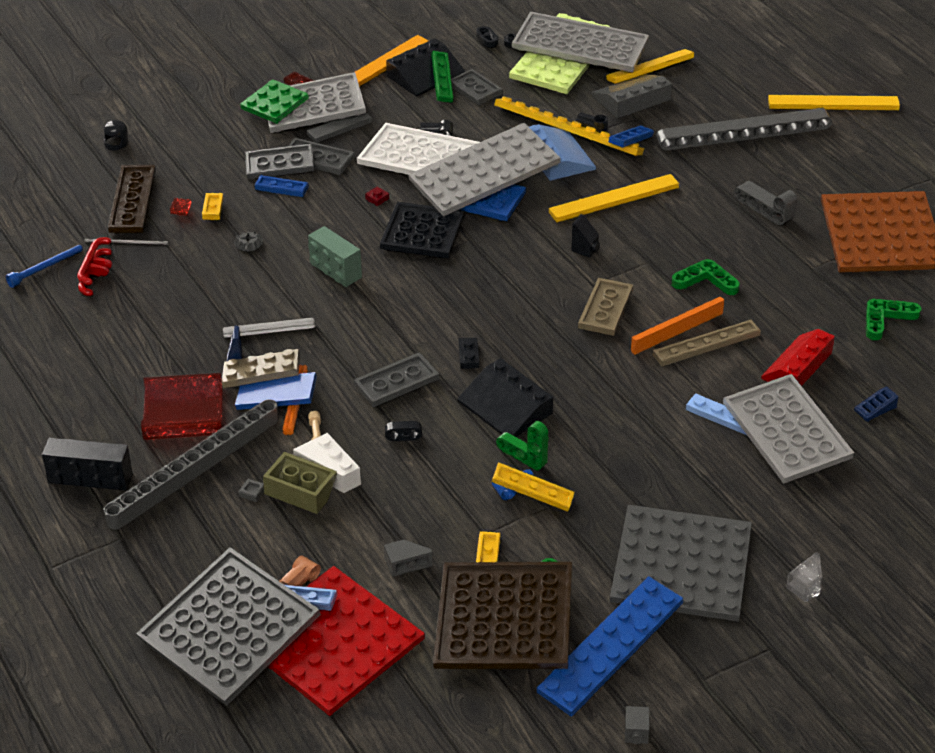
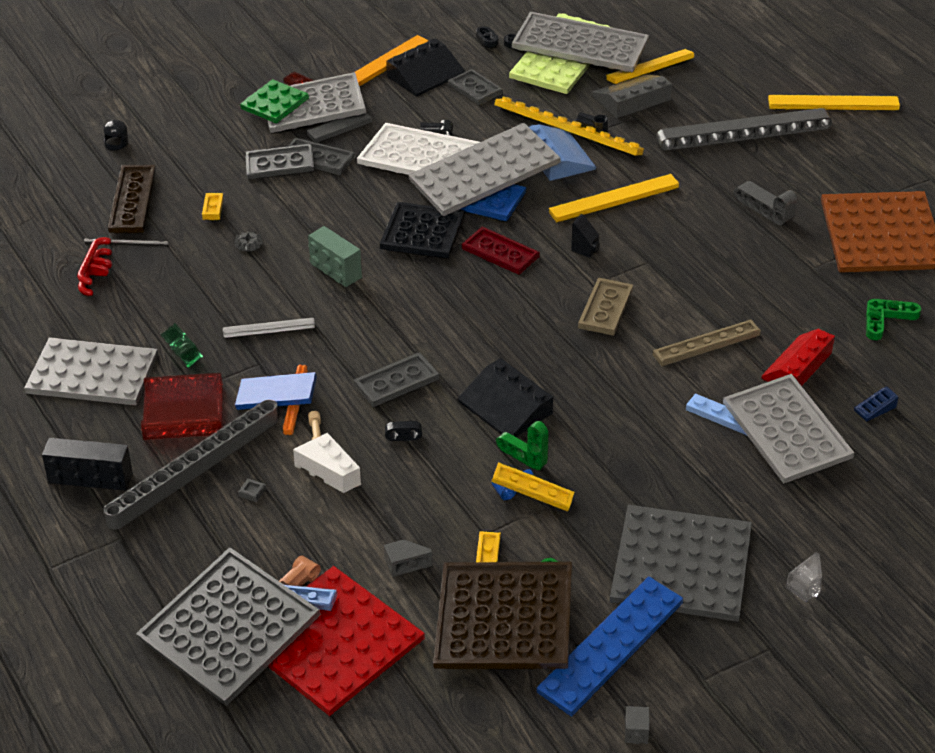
(14, 279): blue piece -> none
(91, 371): none -> light grey plate
(180, 206): clear red plate -> none
(181, 345): none -> clear green brick
(235, 347): dark blue slope -> none
(261, 368): dark tan plate -> none
(281, 186): blue tile -> none
(299, 482): olive slope -> none
(377, 196): dark red plate -> none
(442, 76): green tile -> none
(468, 353): black plate -> none
(500, 250): none -> dark red tile
(631, 136): blue tile -> none
(677, 325): orange tile -> none
(706, 269): green beam -> none

